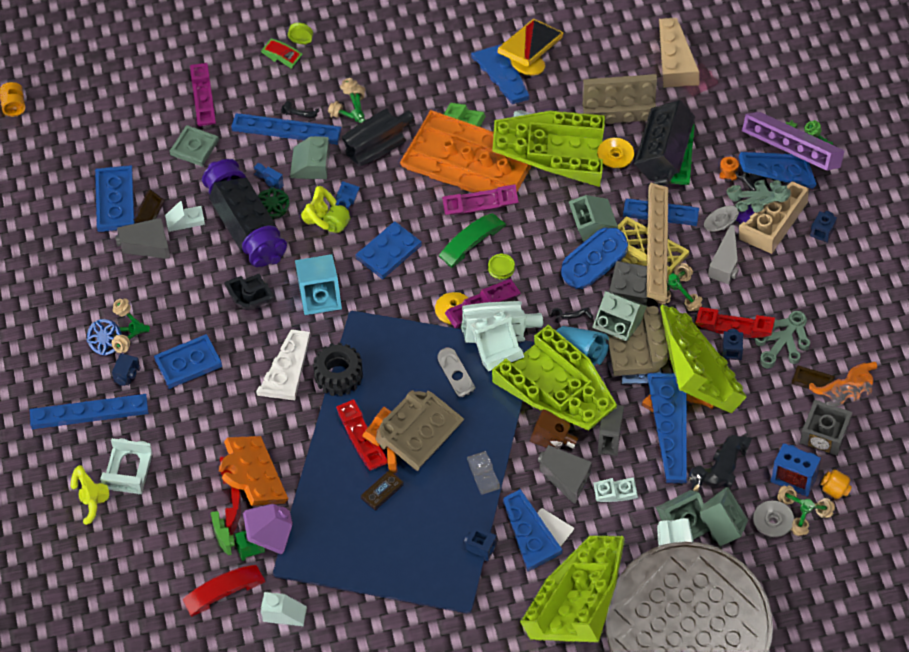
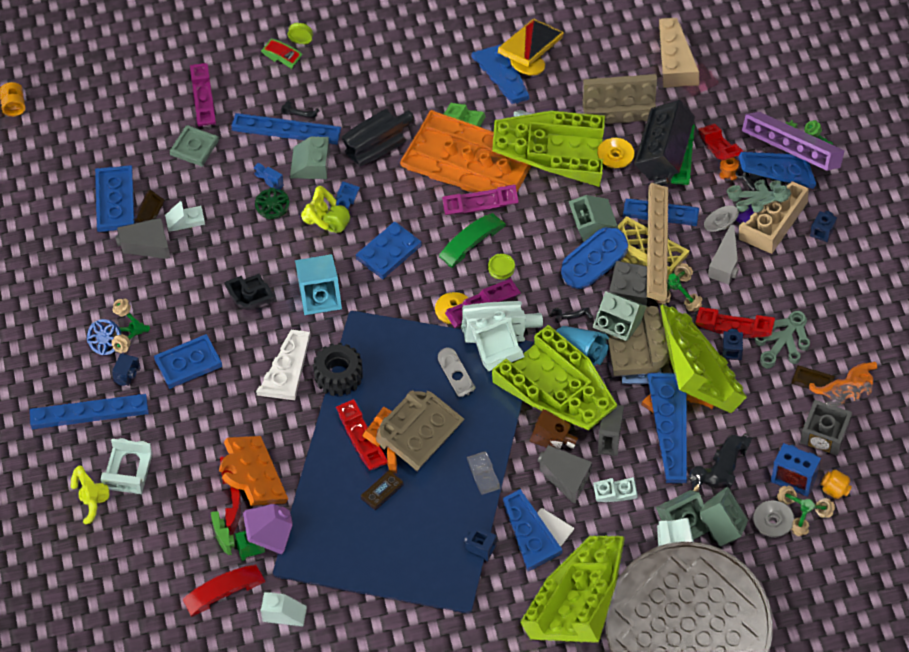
(243, 213): brick -> none
(356, 93): plant -> none
(717, 143): none -> red slope

